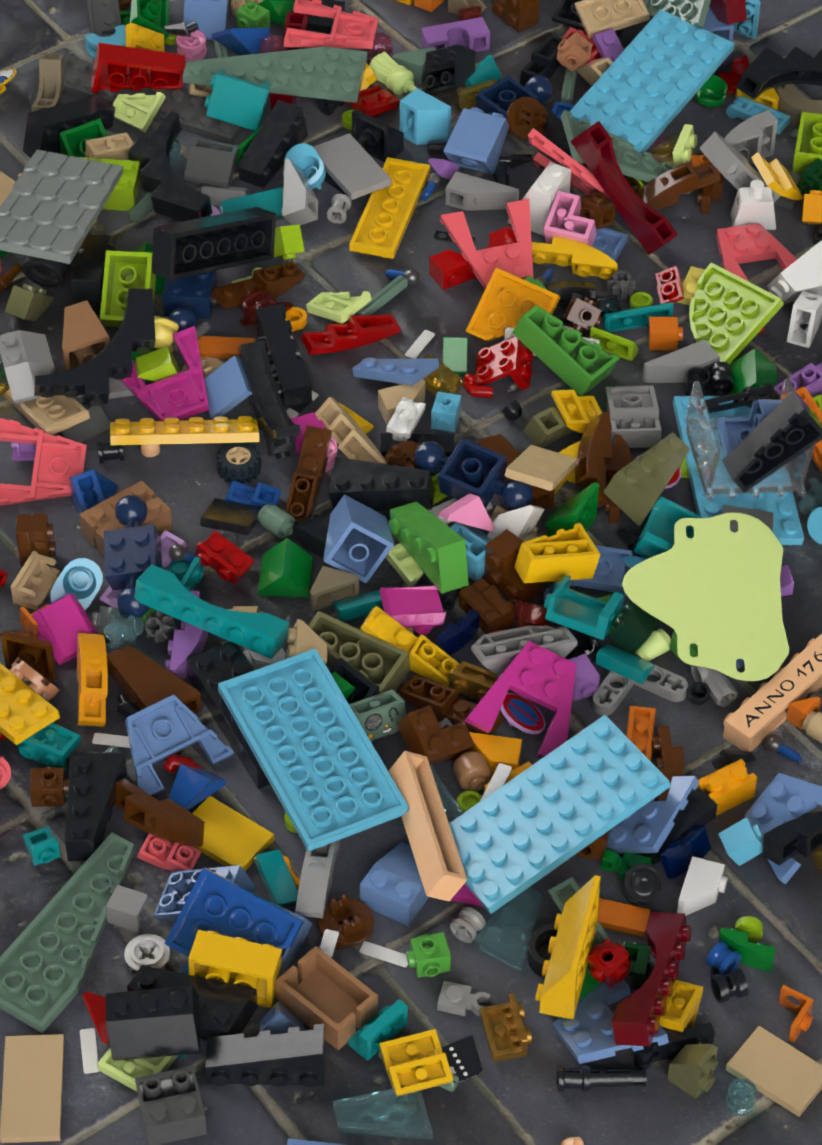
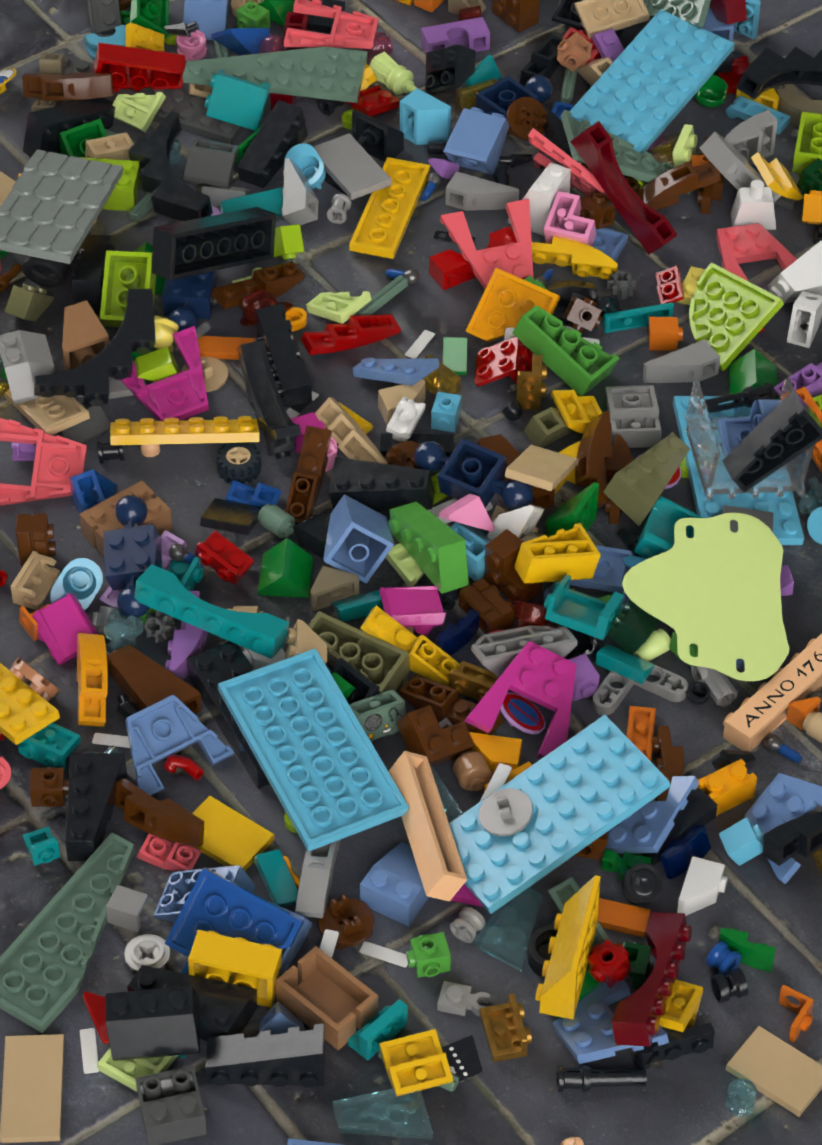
(31, 649): reddish brown slope -> none
(68, 87): none -> reddish brown slope
(193, 786): blue slope -> none
(226, 387): medium blue tile -> none
(414, 61): sand green slope -> none
(468, 799): lime tile -> none
(475, 389): red arm -> none
(505, 812): none -> light grey piece
(530, 385): none -> pearl gold bracket
(615, 344): lime slope -> none
(640, 300): lime tile -> none
(694, 1068): olive slope -> none
(700, 375): black wheel -> none
(721, 378): black wheel -> none
(751, 925): lime tile -> none

